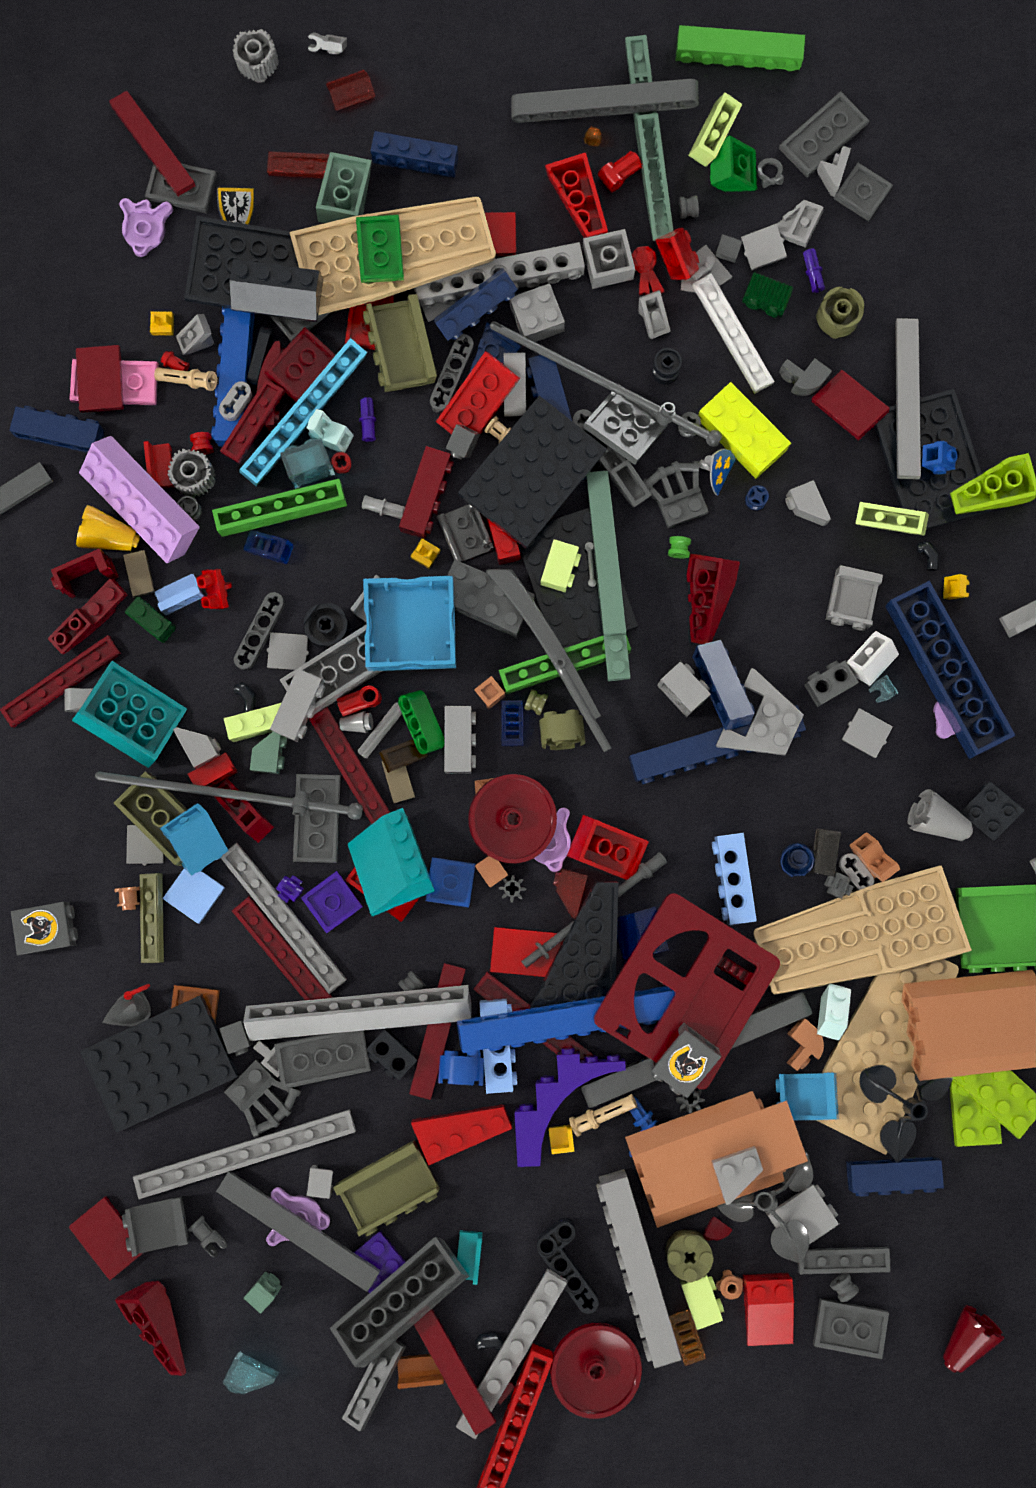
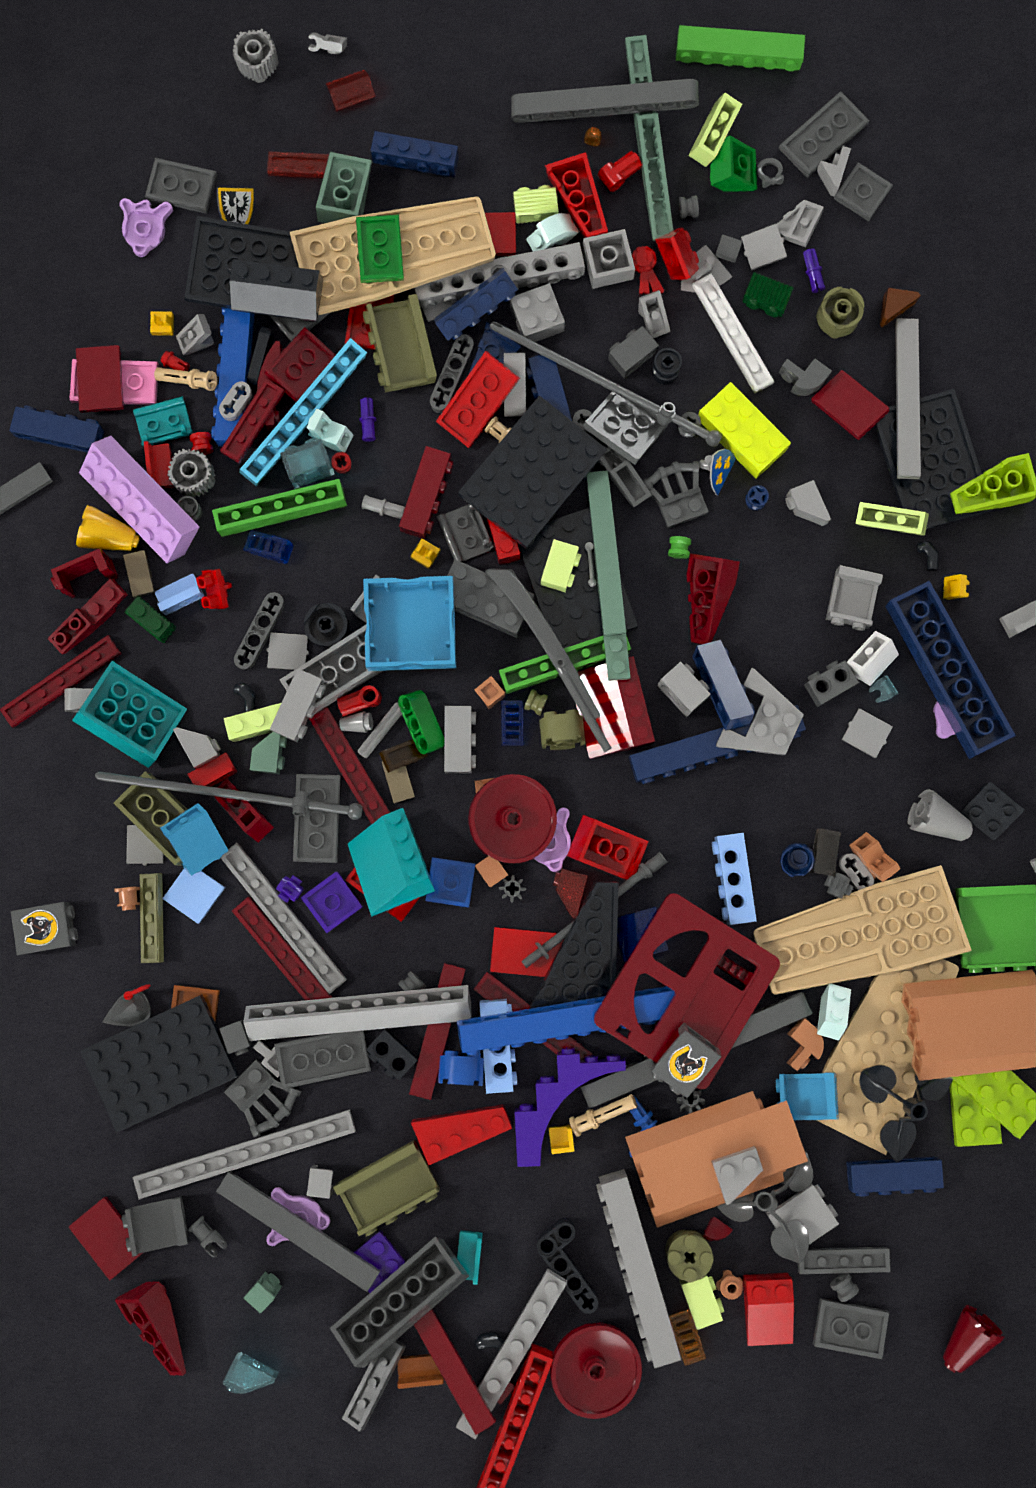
(152, 143): dark red tile -> none
(163, 421): none -> teal piece
(462, 441): dark grey brick -> none
(535, 204): none -> yellowish green brick
(553, 230): none -> light aqua brick
(621, 709): none -> dark red slope
(632, 351): none -> dark grey brick
(895, 303): none -> reddish brown slope
(939, 457): blue brick -> none

